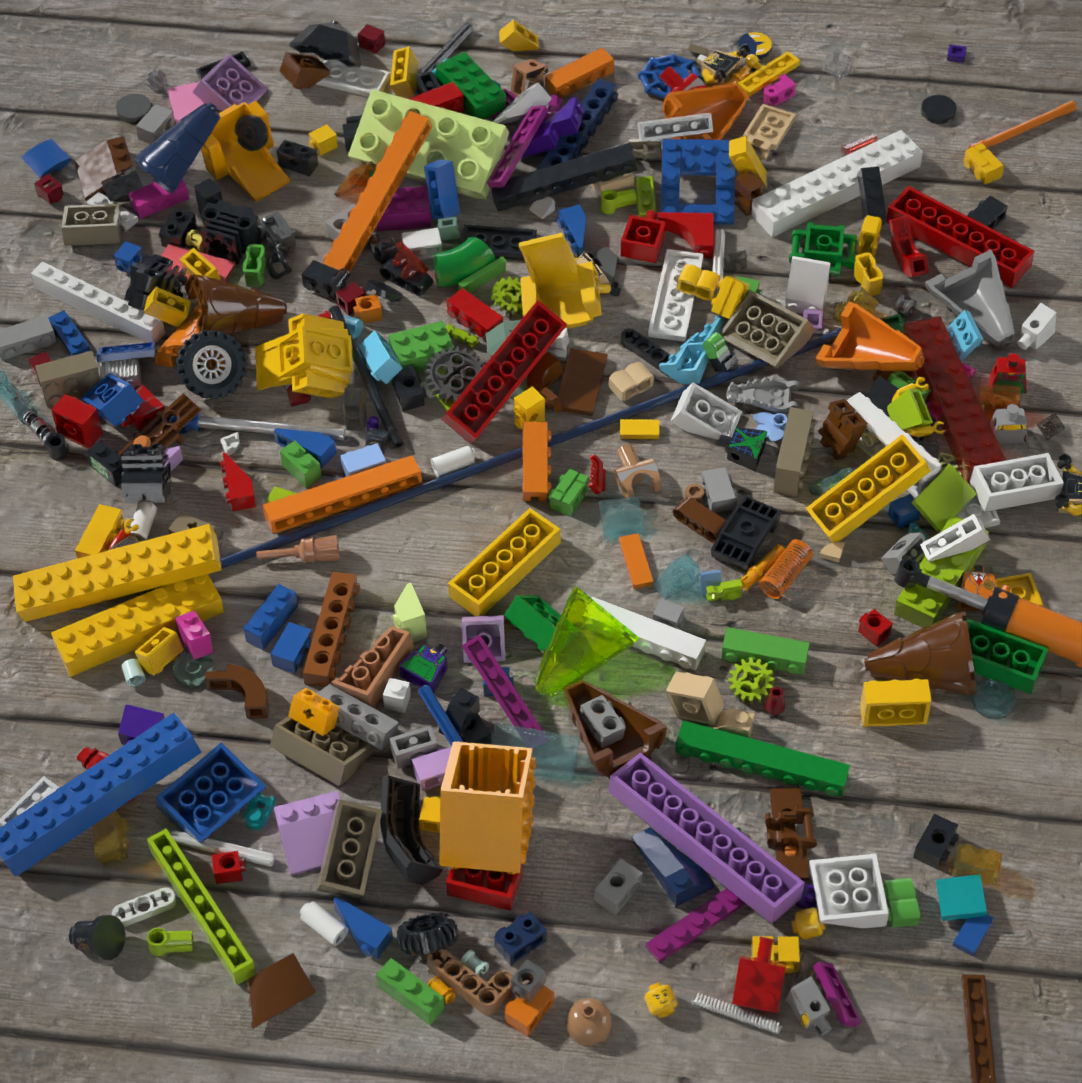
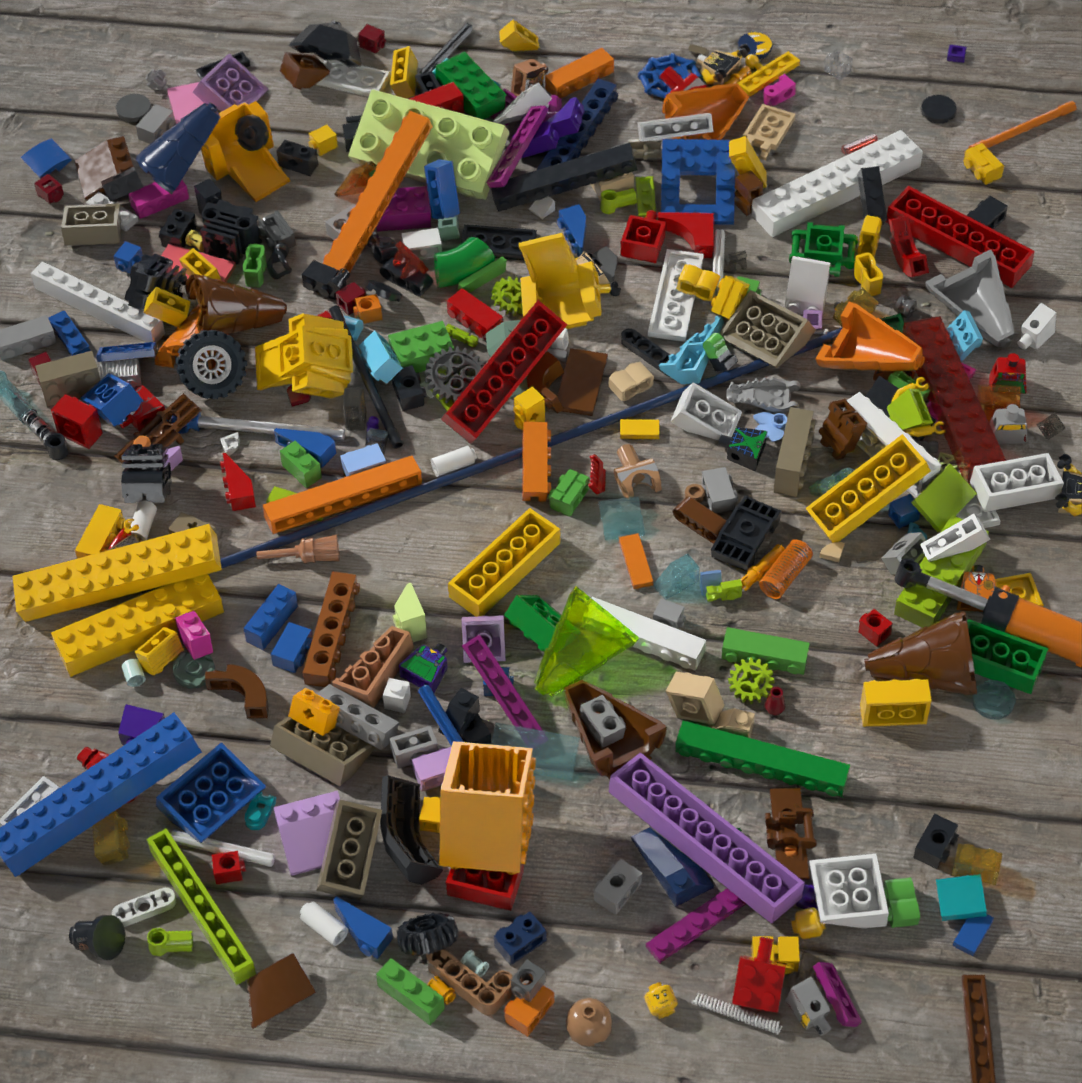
(106, 462): black brick -> none

